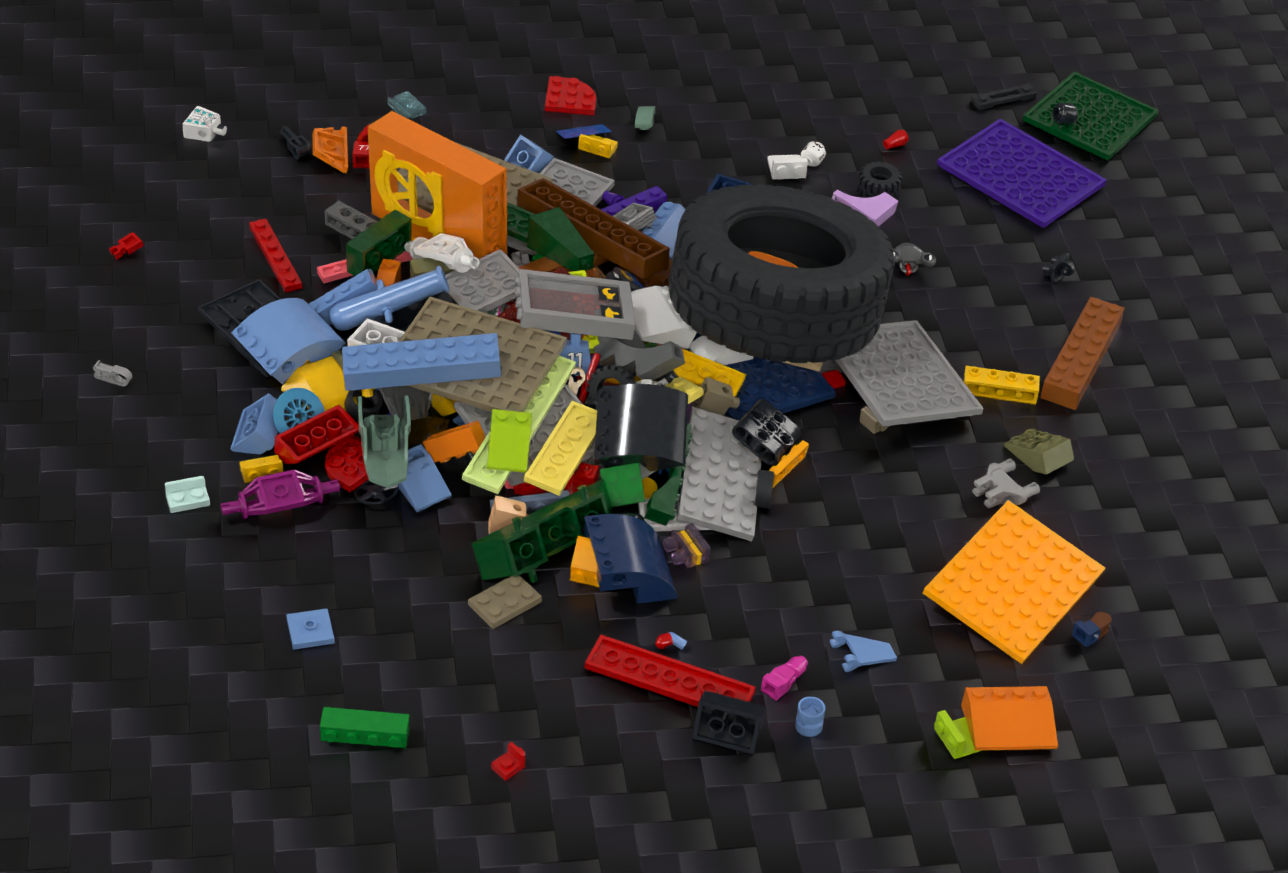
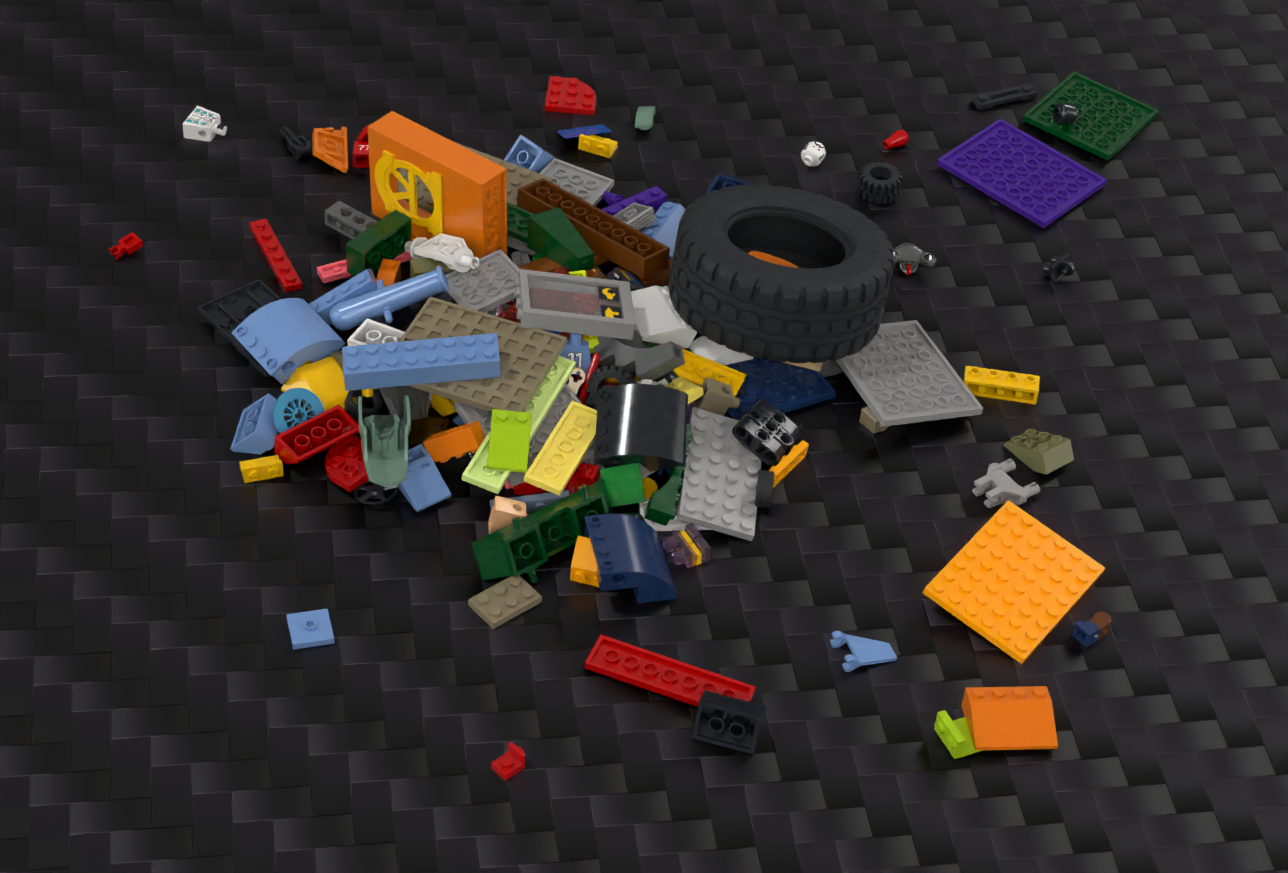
(111, 374): light grey piece -> none
(186, 494): light aqua bracket -> none
(279, 493): magenta plate -> none
(364, 727): green brick -> none
(407, 105): clear light blue plate -> none
(670, 639): arm -> none
(782, 677): dark pink piece -> none
(787, 166): white bracket -> none
(810, 716): medium blue wheel -> none
(834, 378): red tile -> none
(875, 208): lavender arch -> none
(1082, 353): dark orange brick -> none

